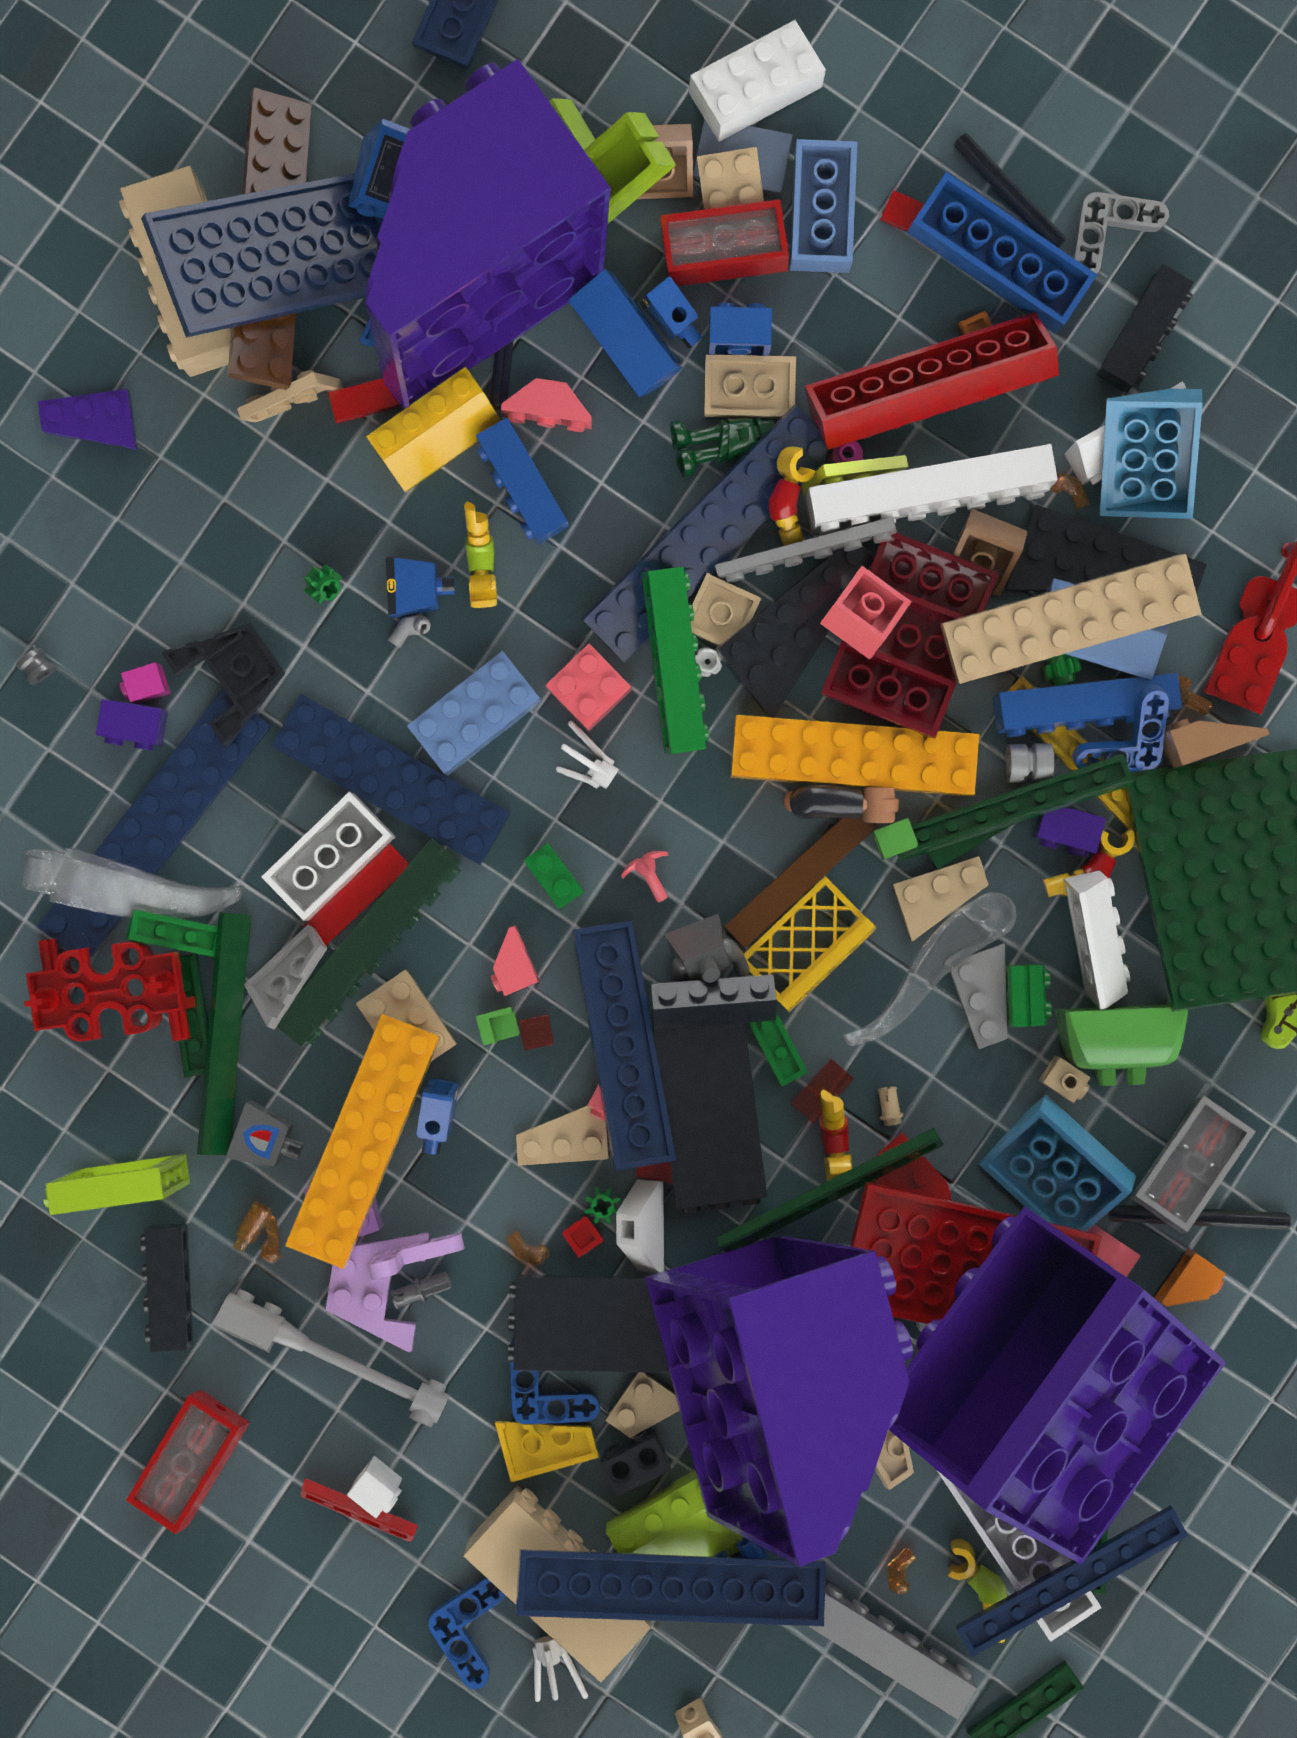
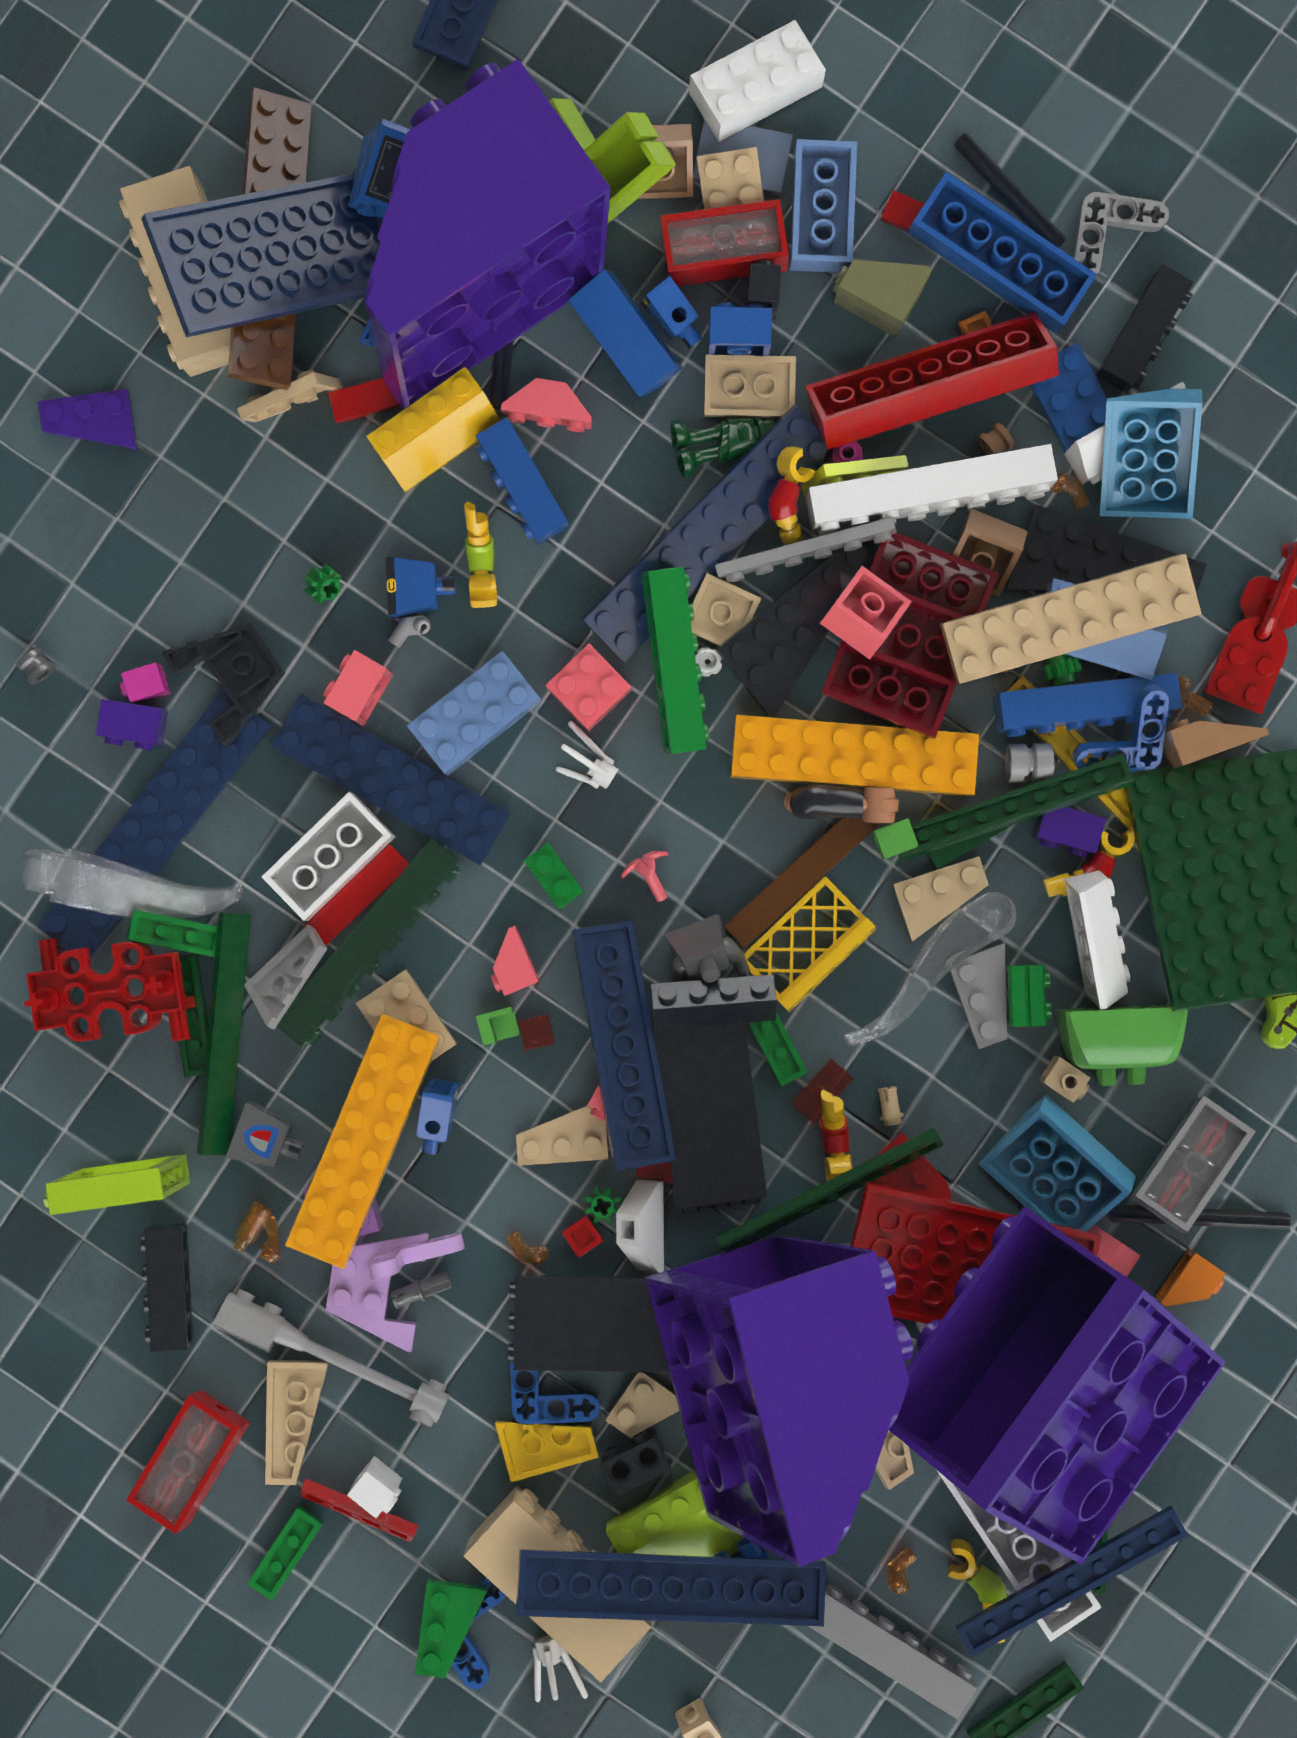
(285, 1552): none -> green plate
(290, 1413): none -> tan wing
(357, 687): none -> coral brick
(445, 1622): none -> green wing
(764, 285): none -> black brick
(881, 291): none -> olive slope
(996, 440): none -> medium nougat wheel
(1072, 400): none -> blue plate

